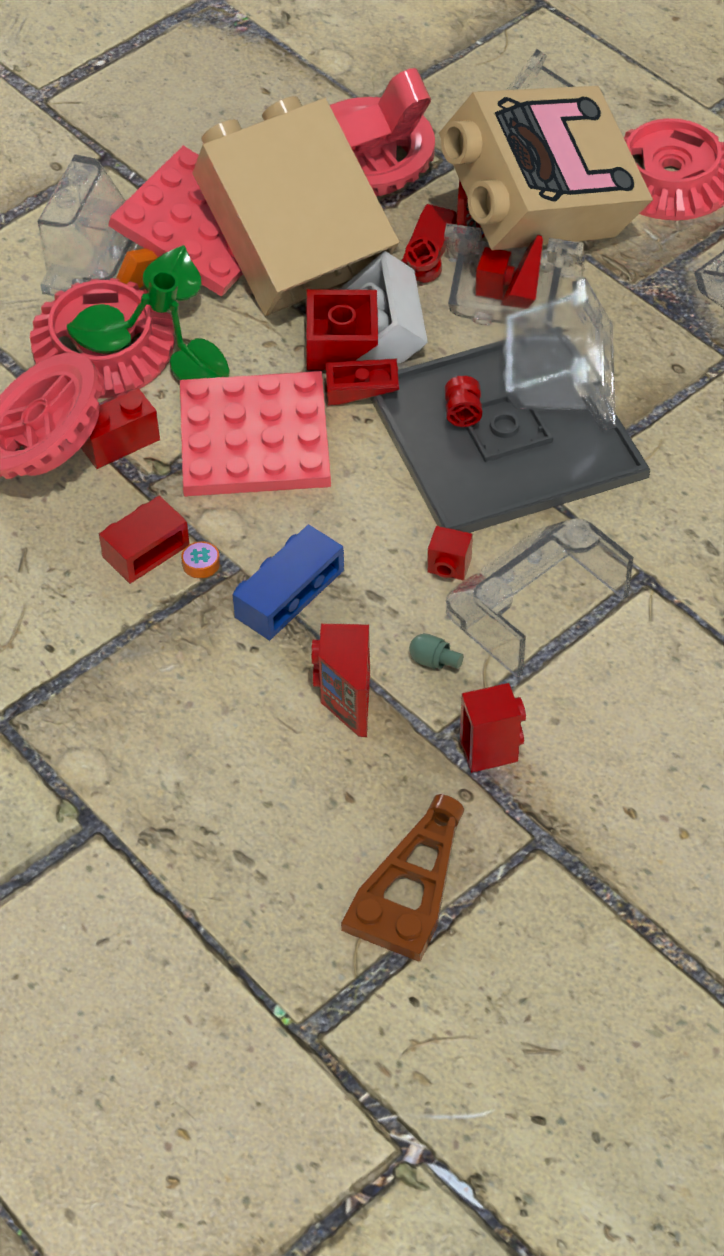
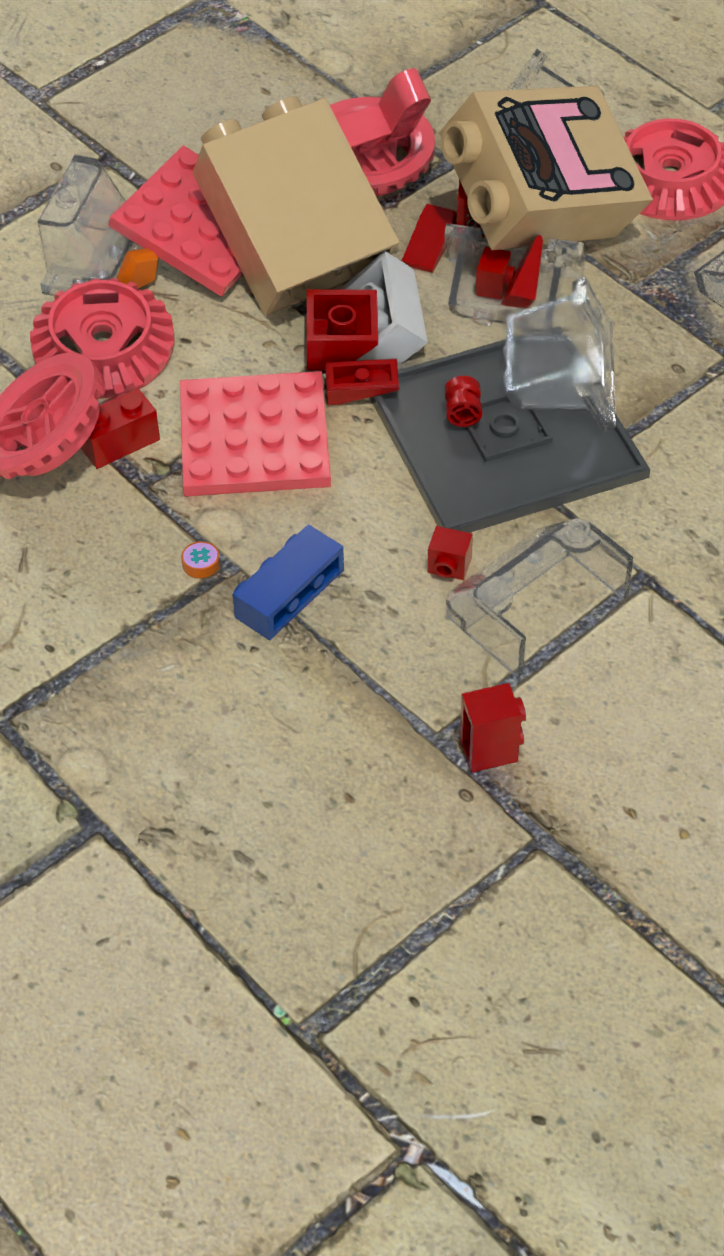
(144, 539): red brick -> none
(166, 280): green plant -> none
(343, 672): red slope -> none
(390, 923): dark orange plate -> none
(429, 263): red wheel -> none
(434, 652): sand green cylinder -> none

